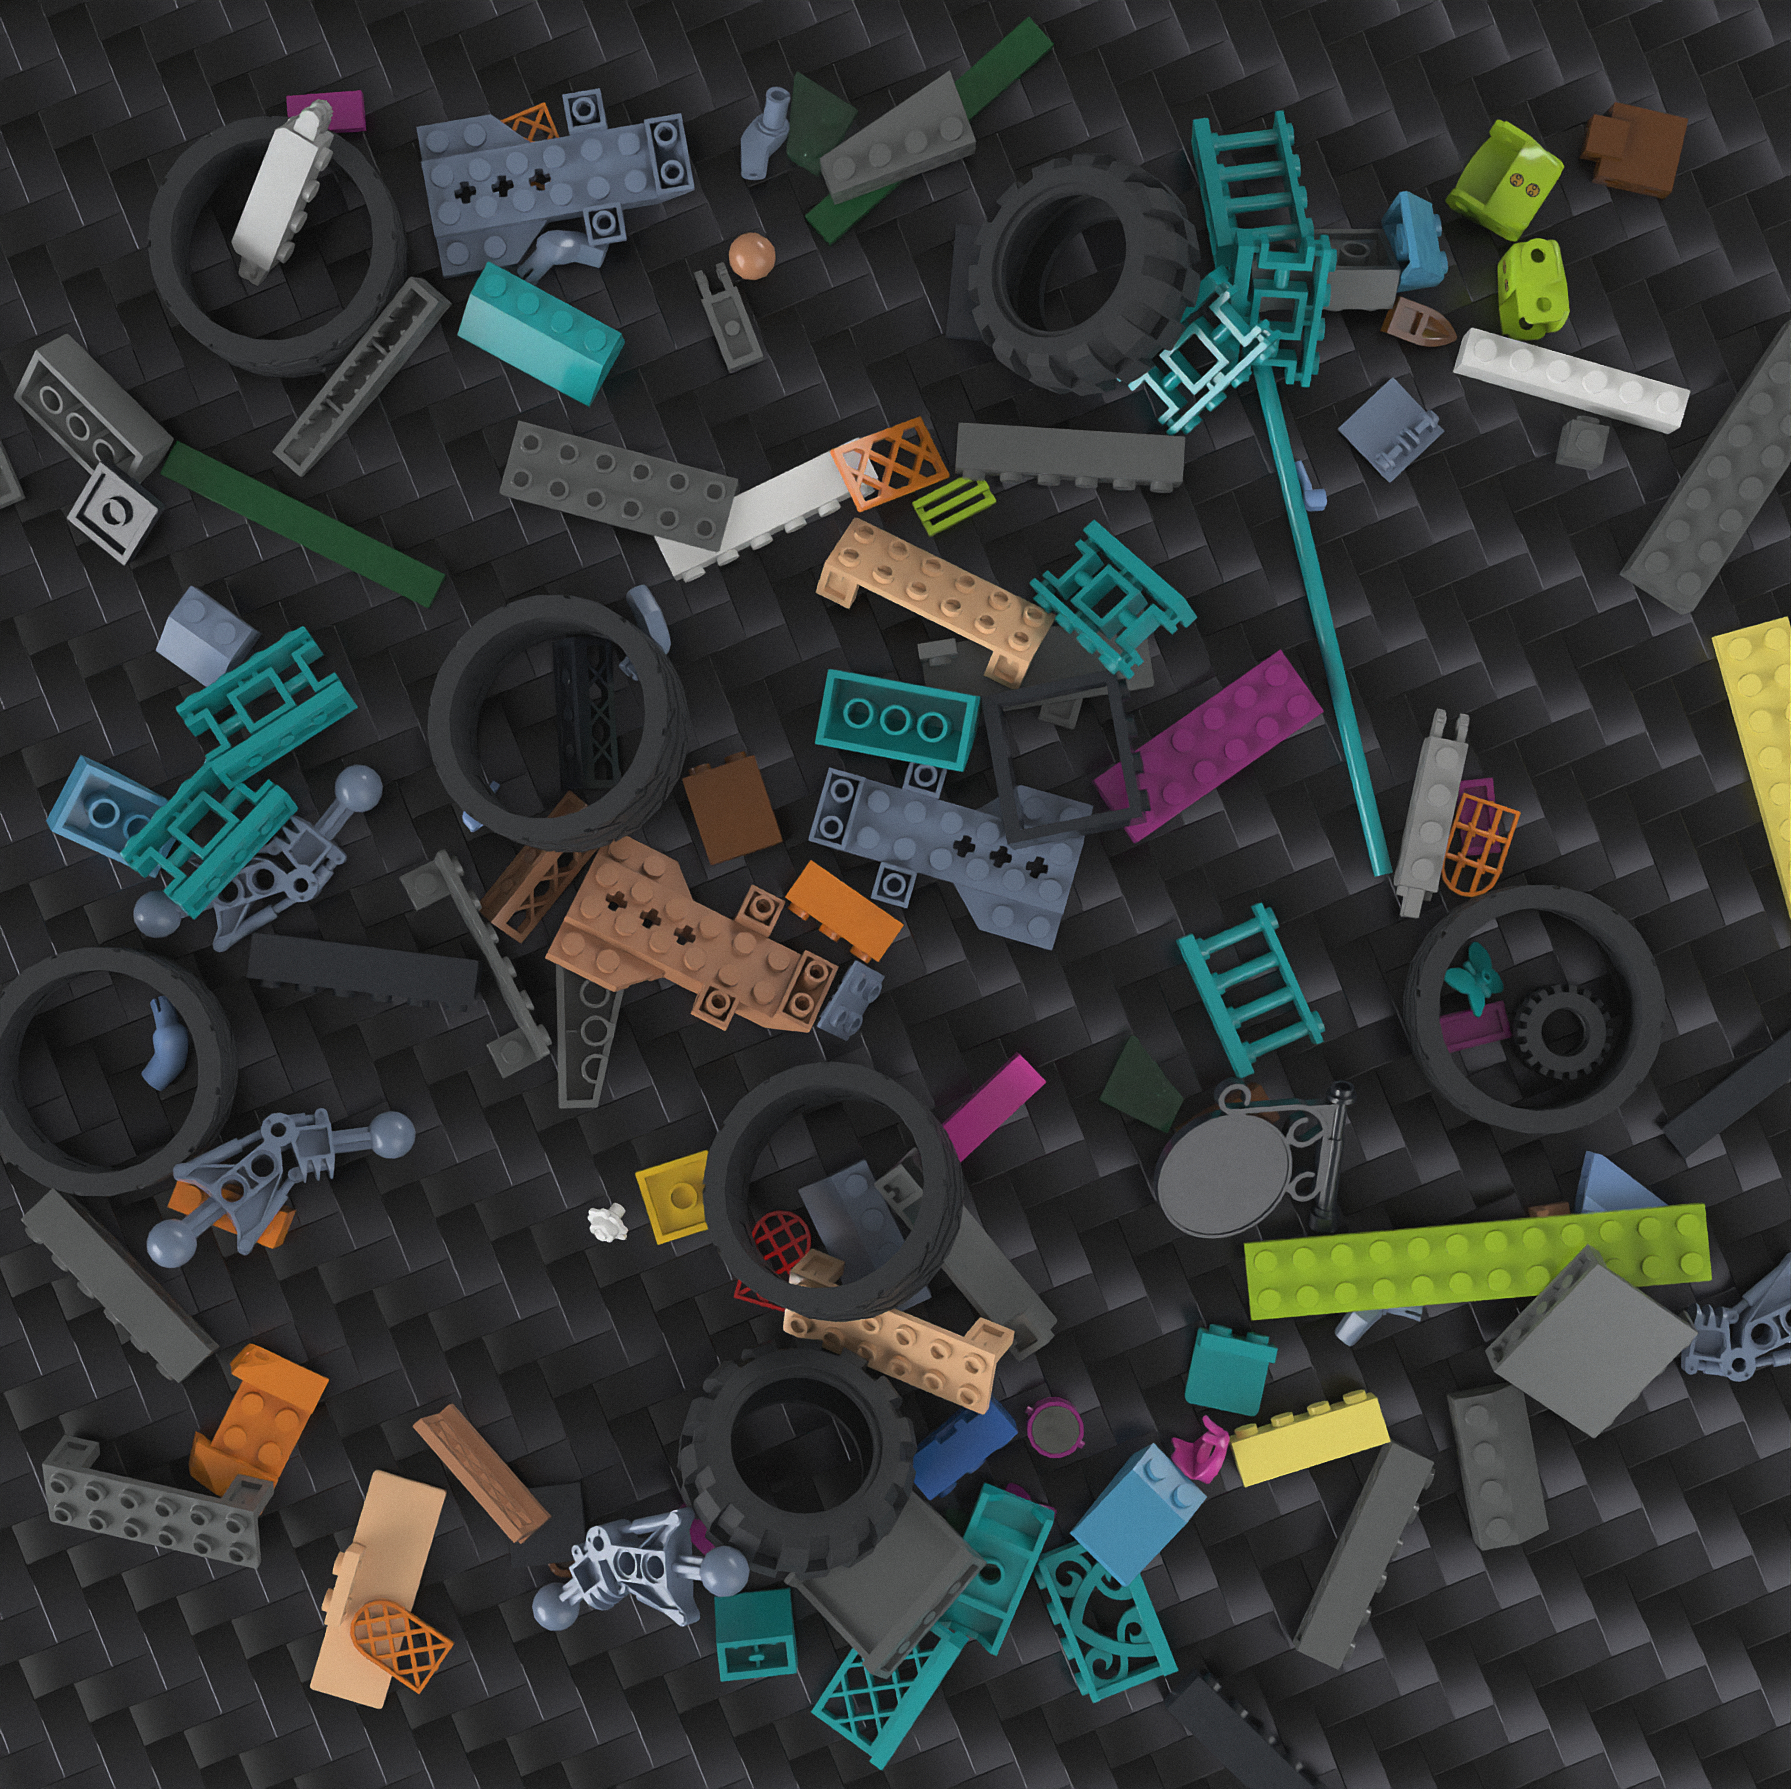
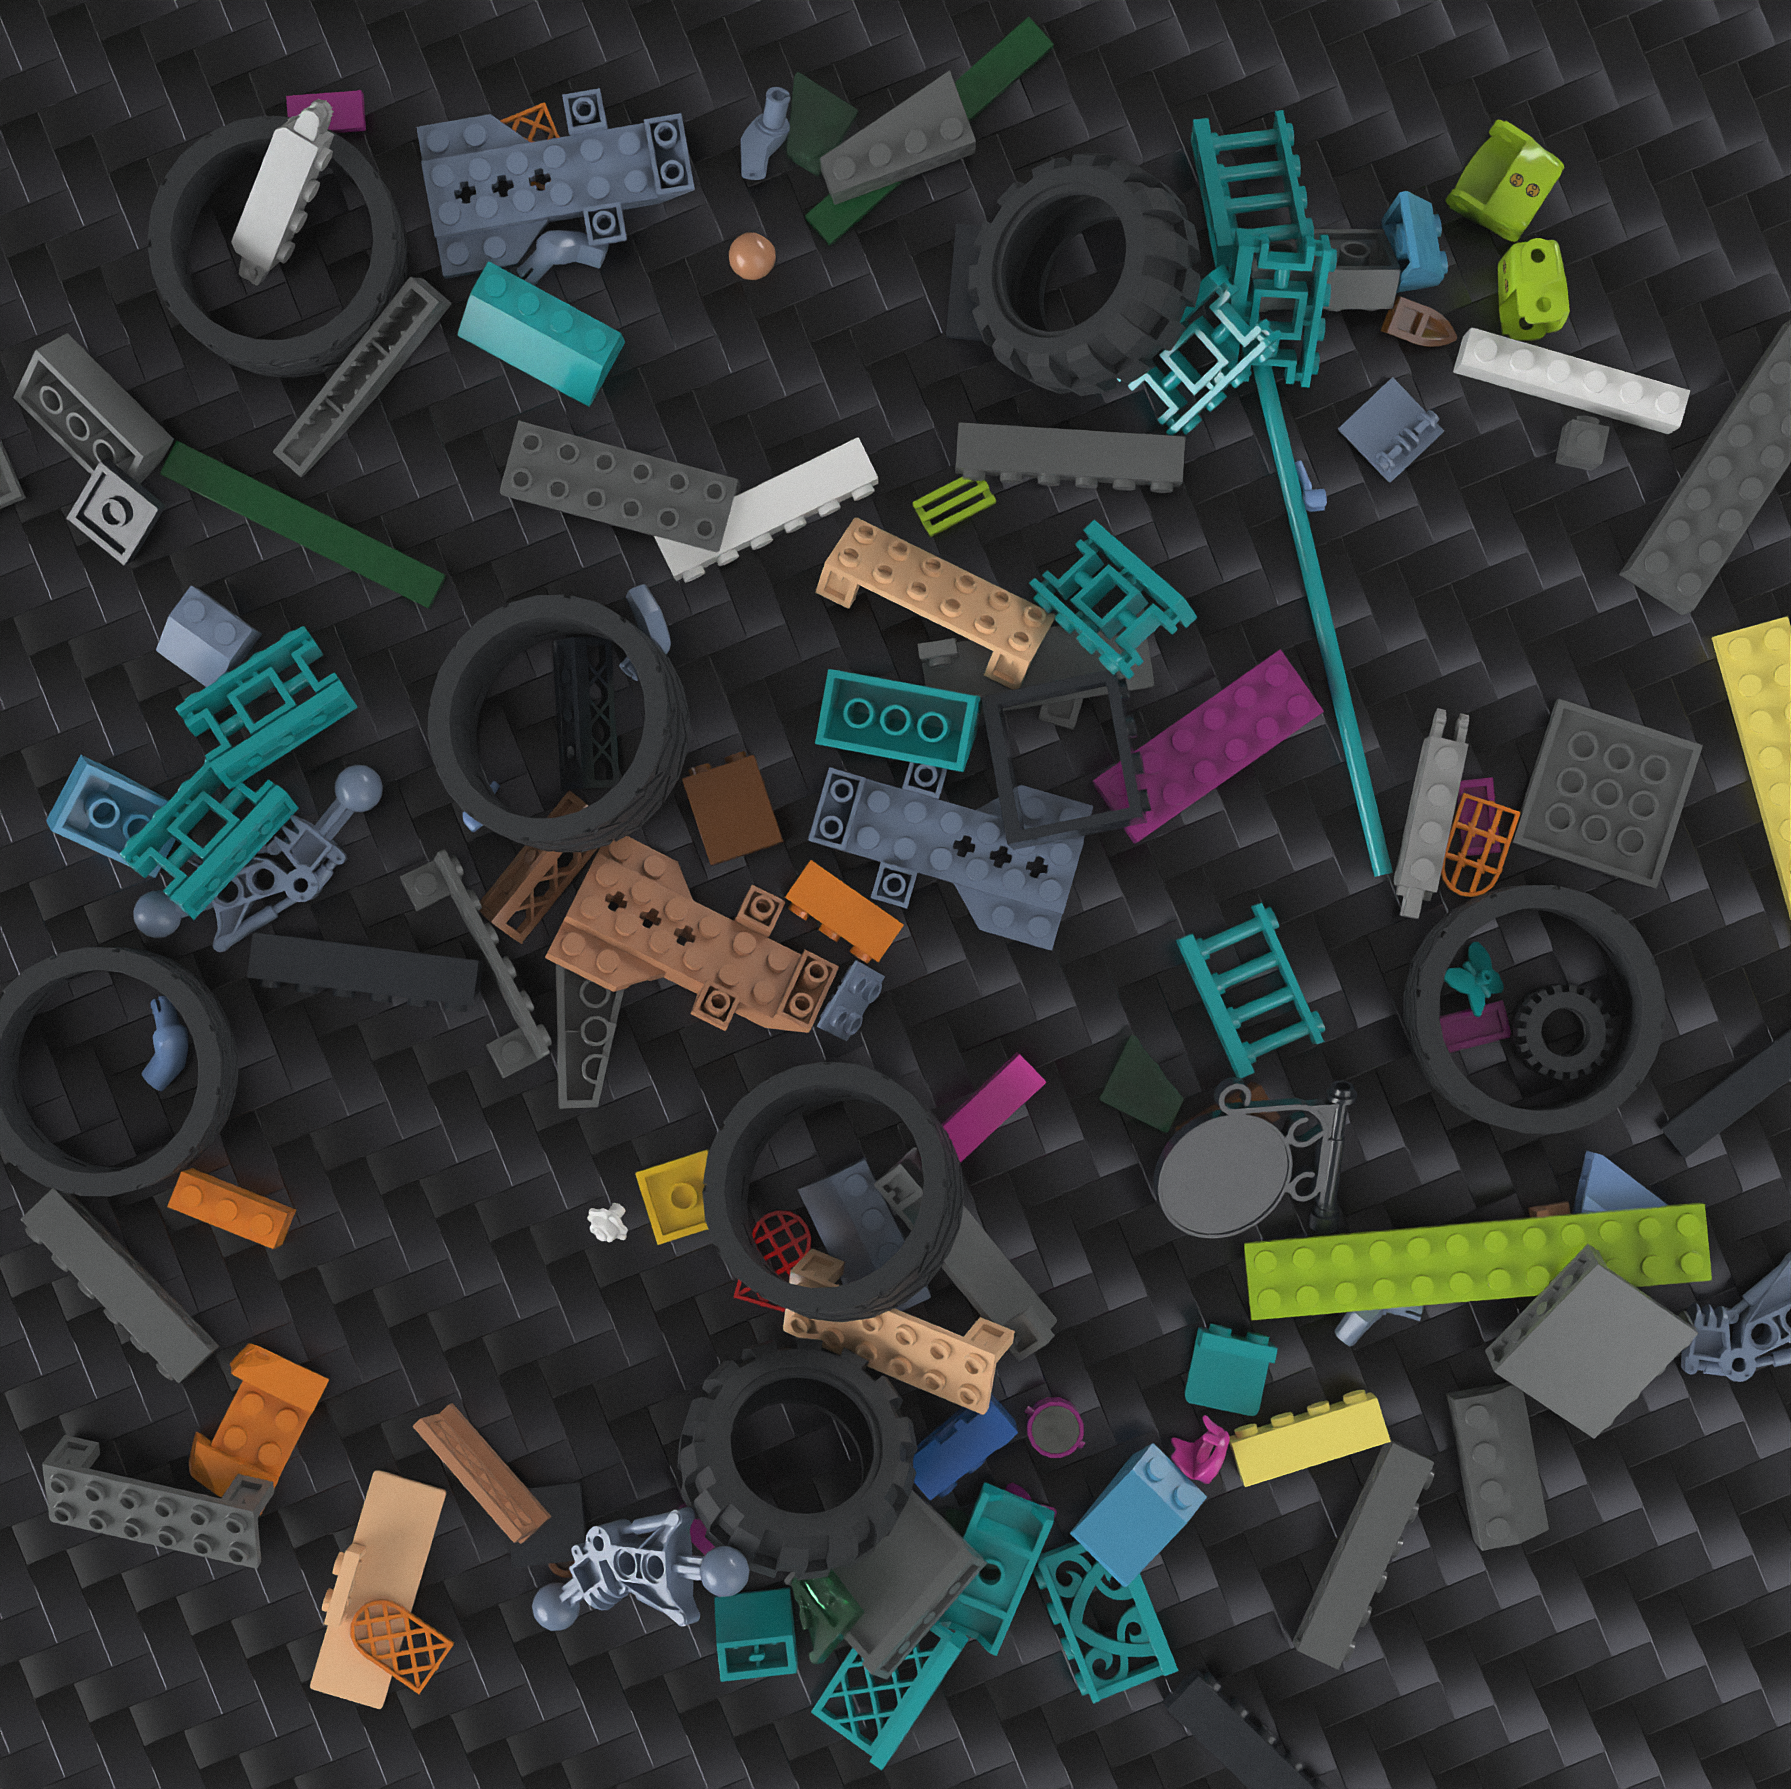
(314, 1150): sand blue piece -> none
(729, 321): dark grey hinge -> none
(826, 1611): none -> clear green wing
(926, 450): orange window -> none
(1606, 793): none -> dark grey plate
(1634, 149): reddish brown piece -> none

